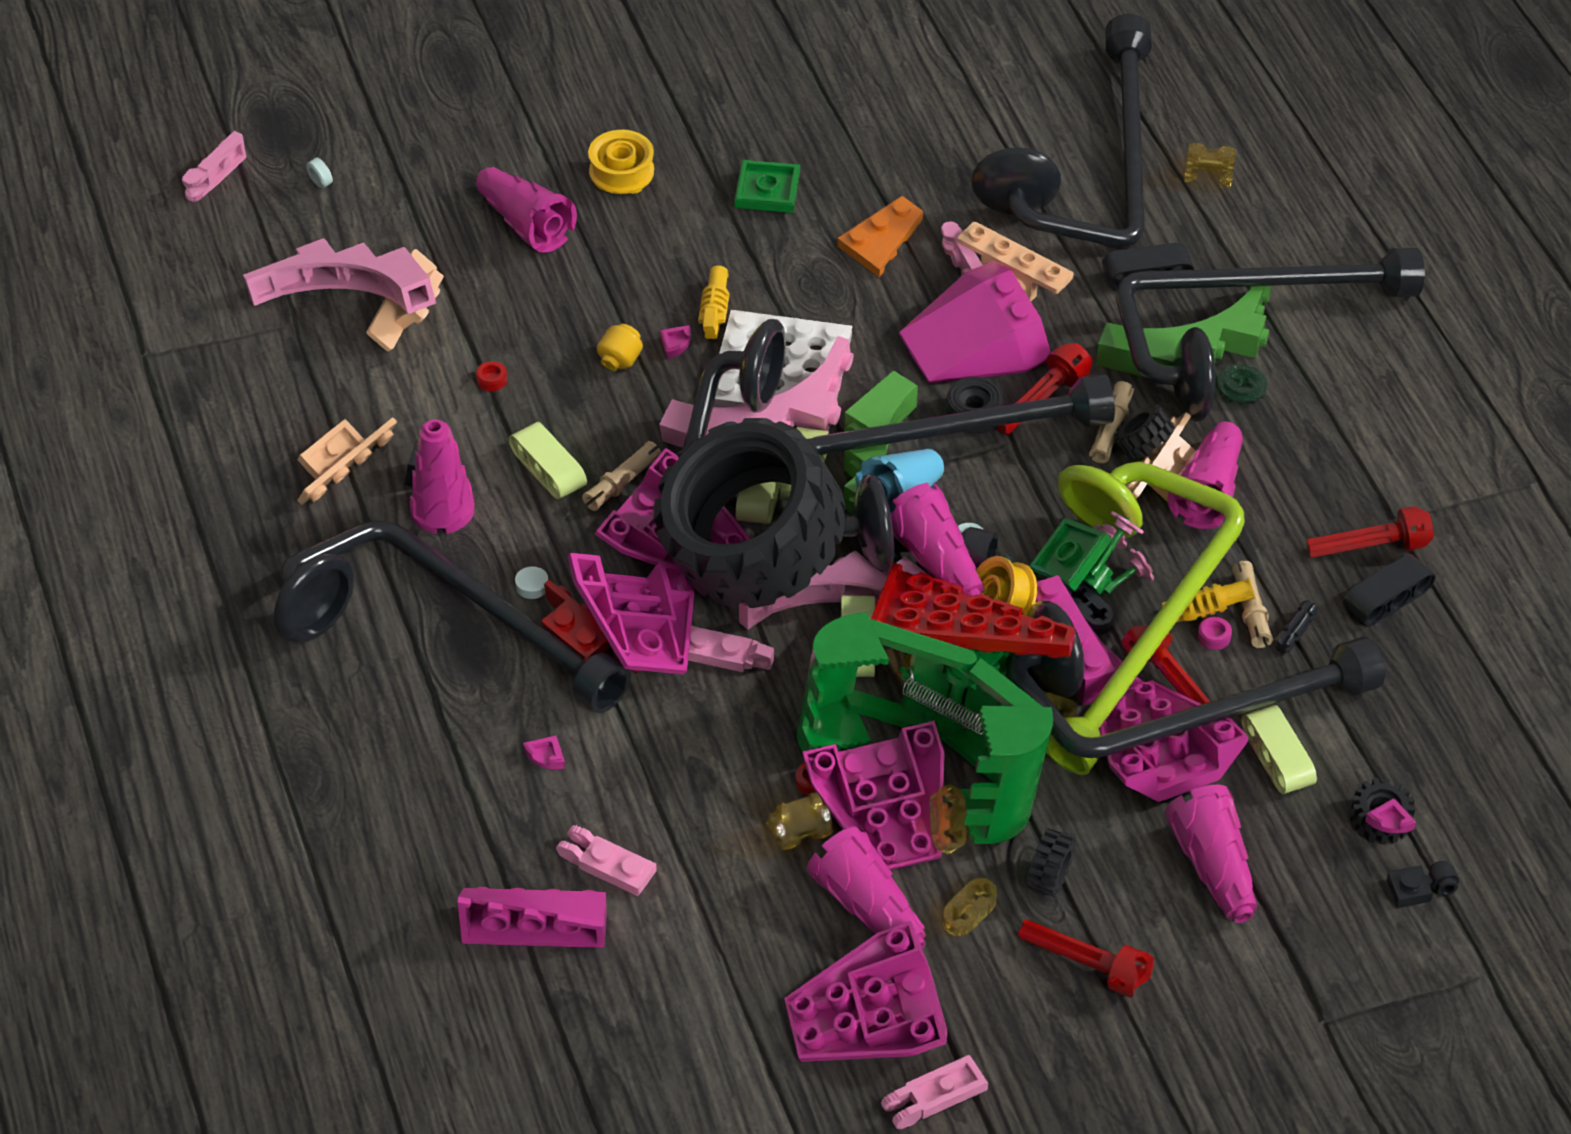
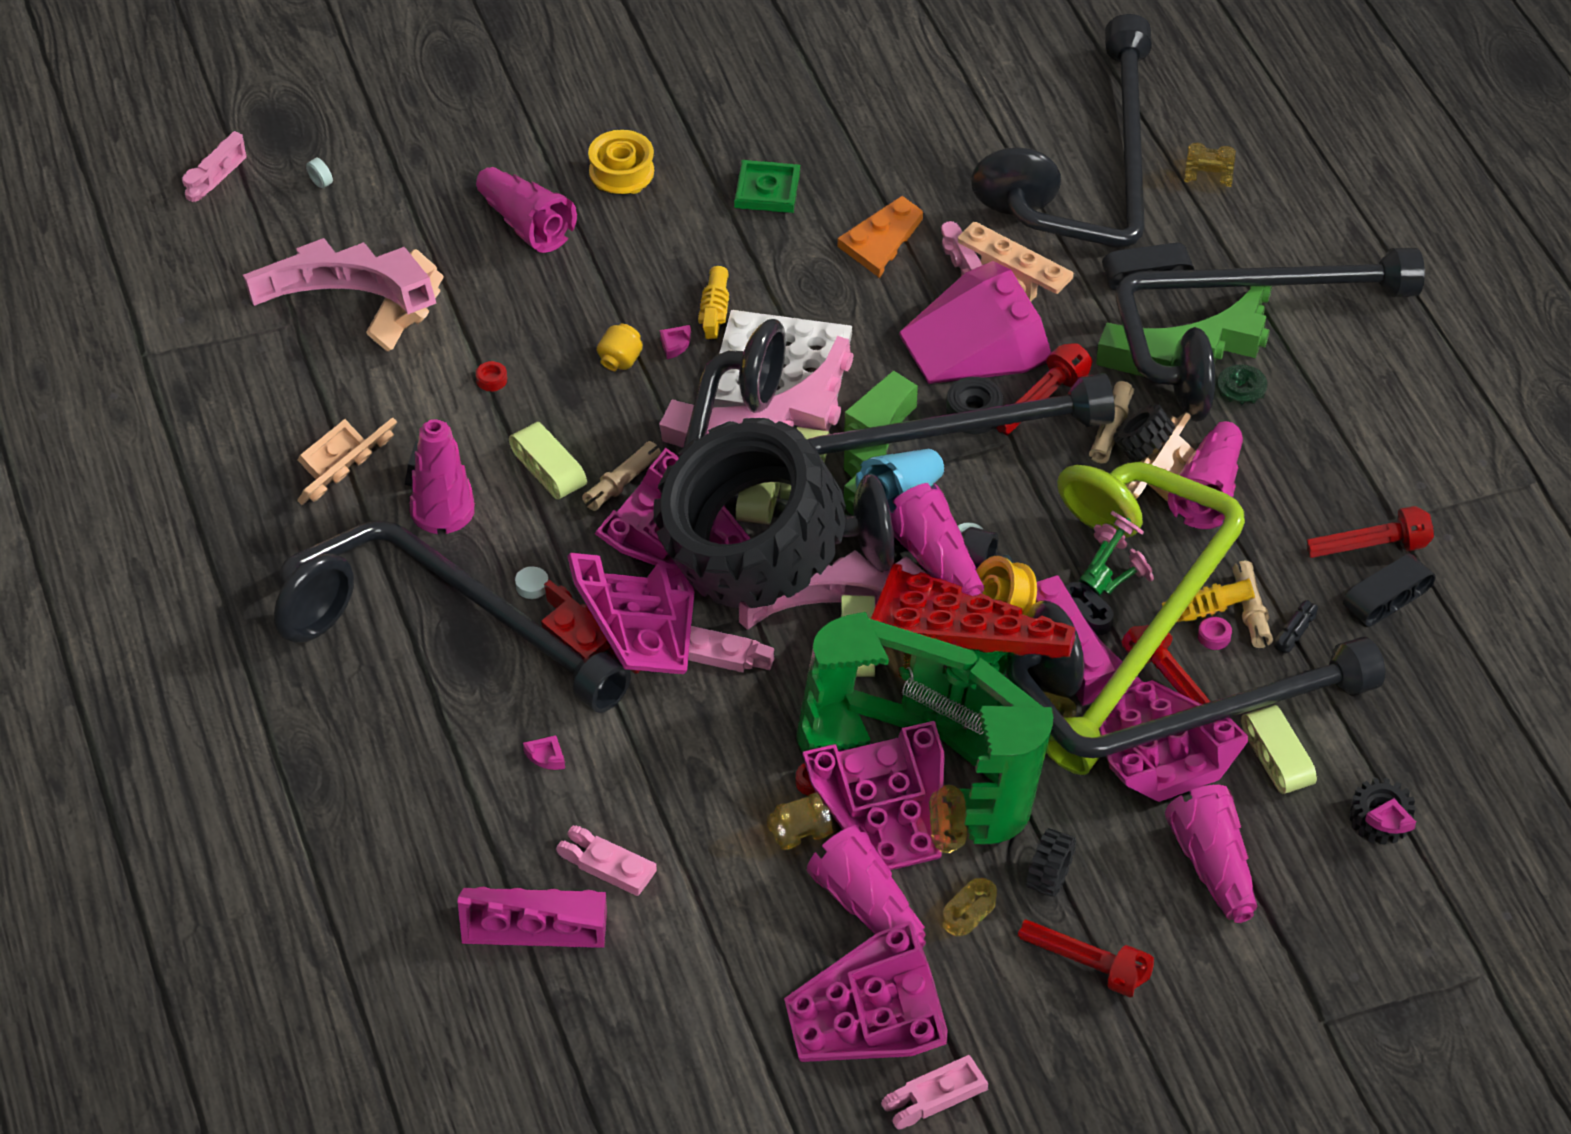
(1070, 553): green plate -> none
(1413, 887): black plate -> none

